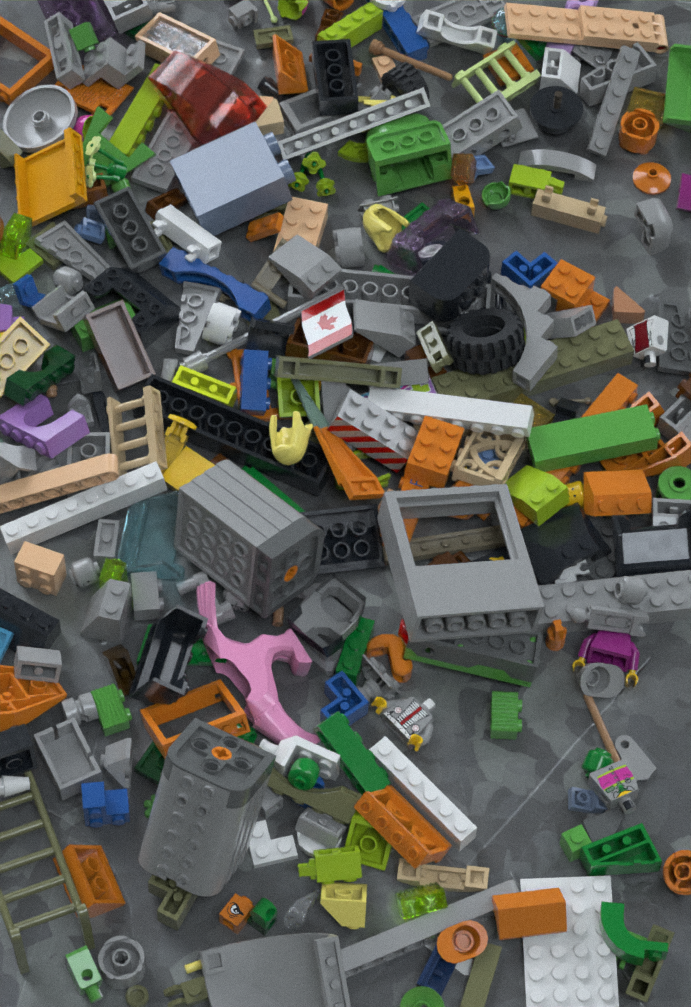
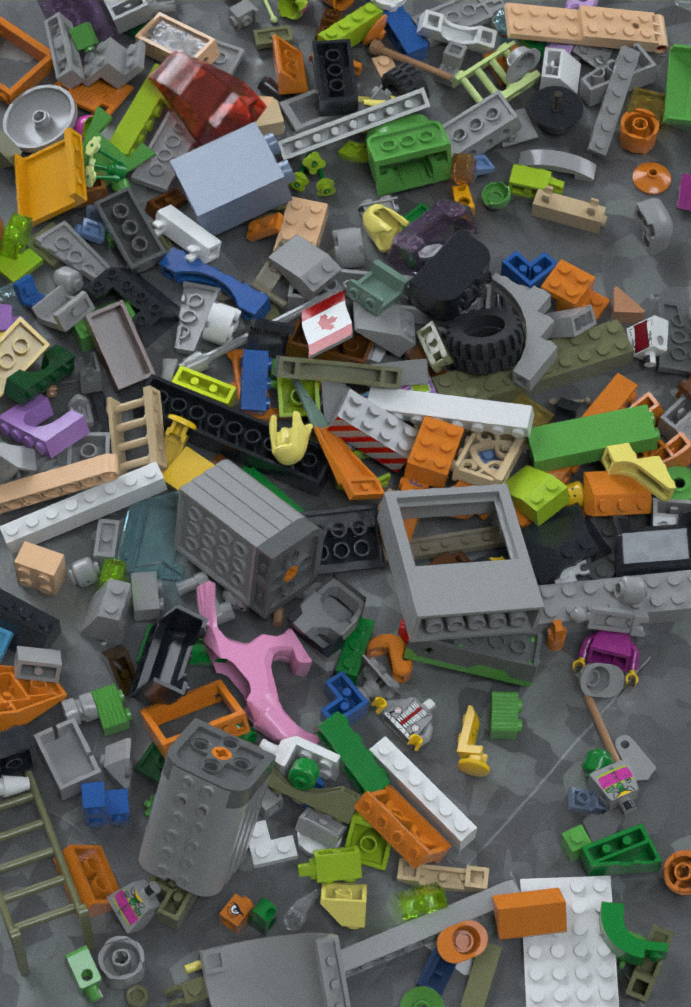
(135, 904): none -> light grey torso
(376, 31): none -> orange dish
(378, 288): none -> sand green panel
(452, 61): none -> light grey slope
(471, 756): none -> yellow piece
(521, 62): none -> light grey piece
(647, 471): none -> light yellow arch

